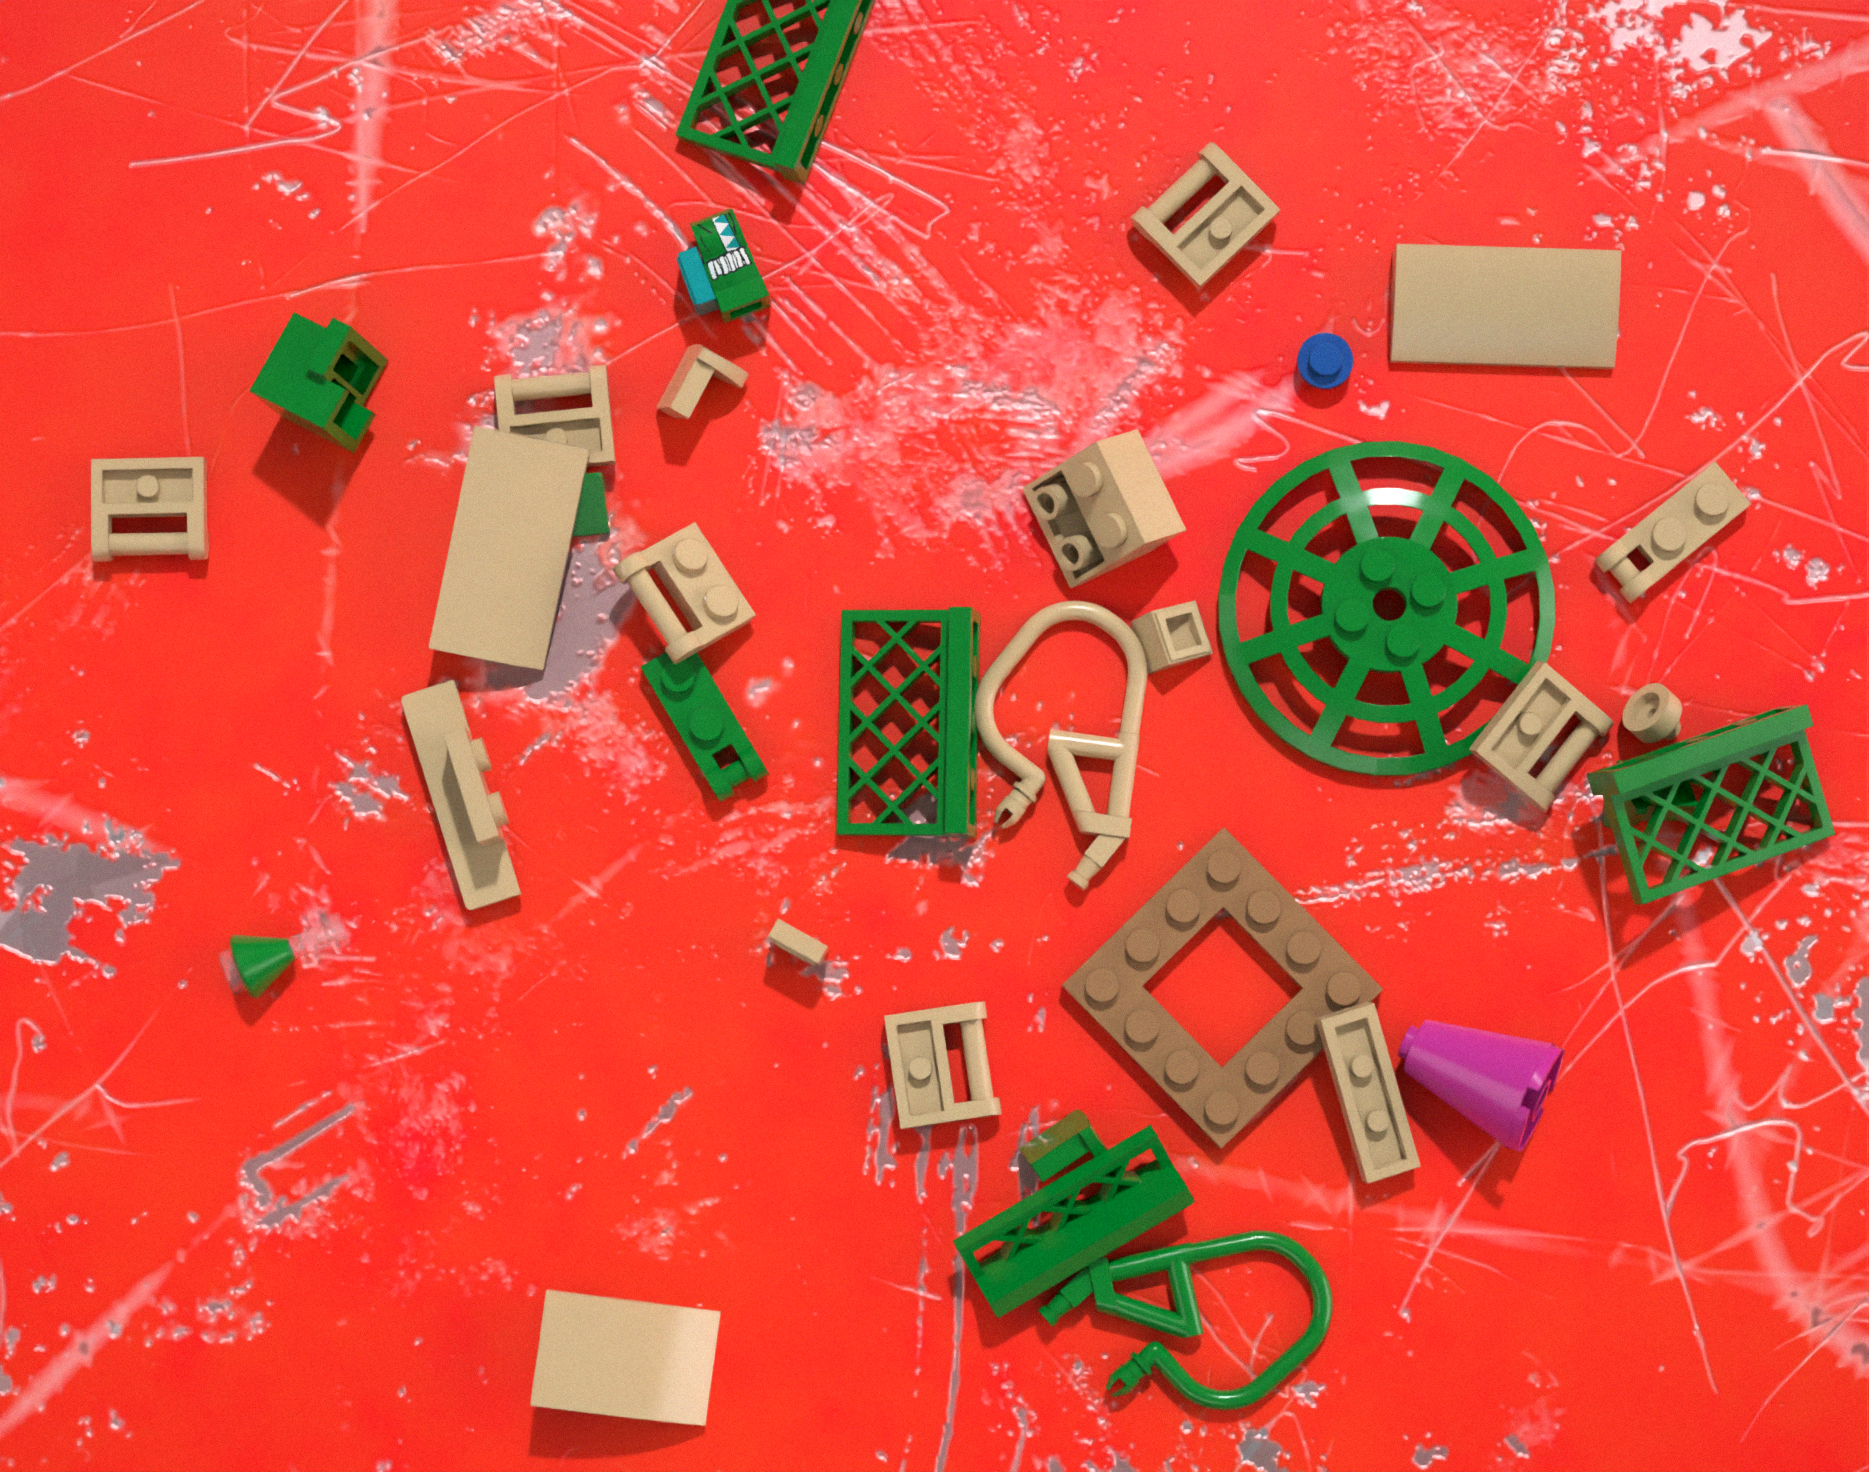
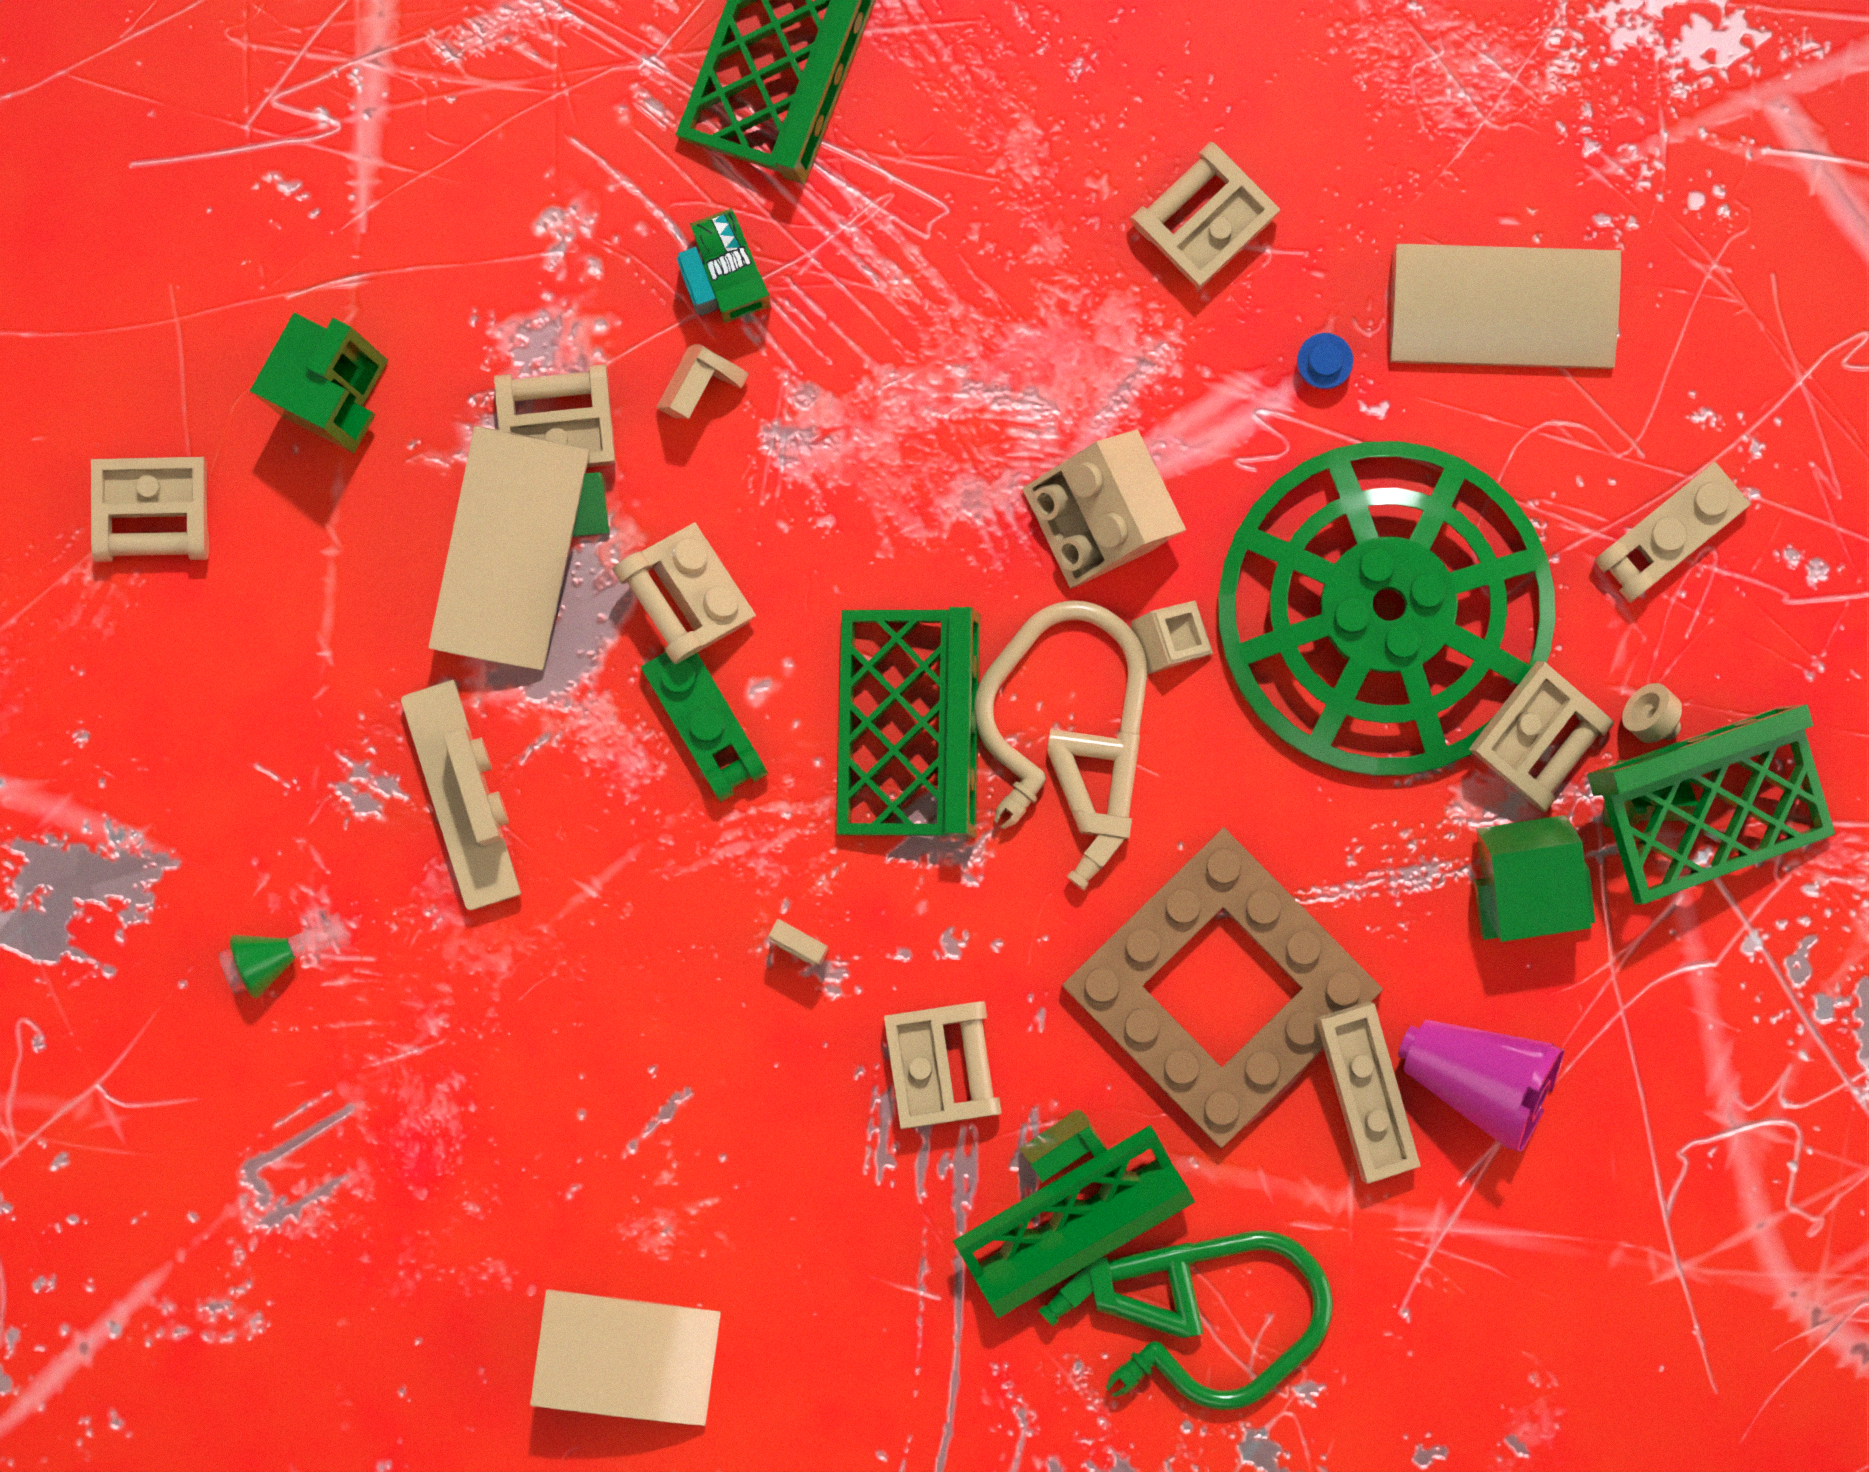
(1532, 880): none -> green plate

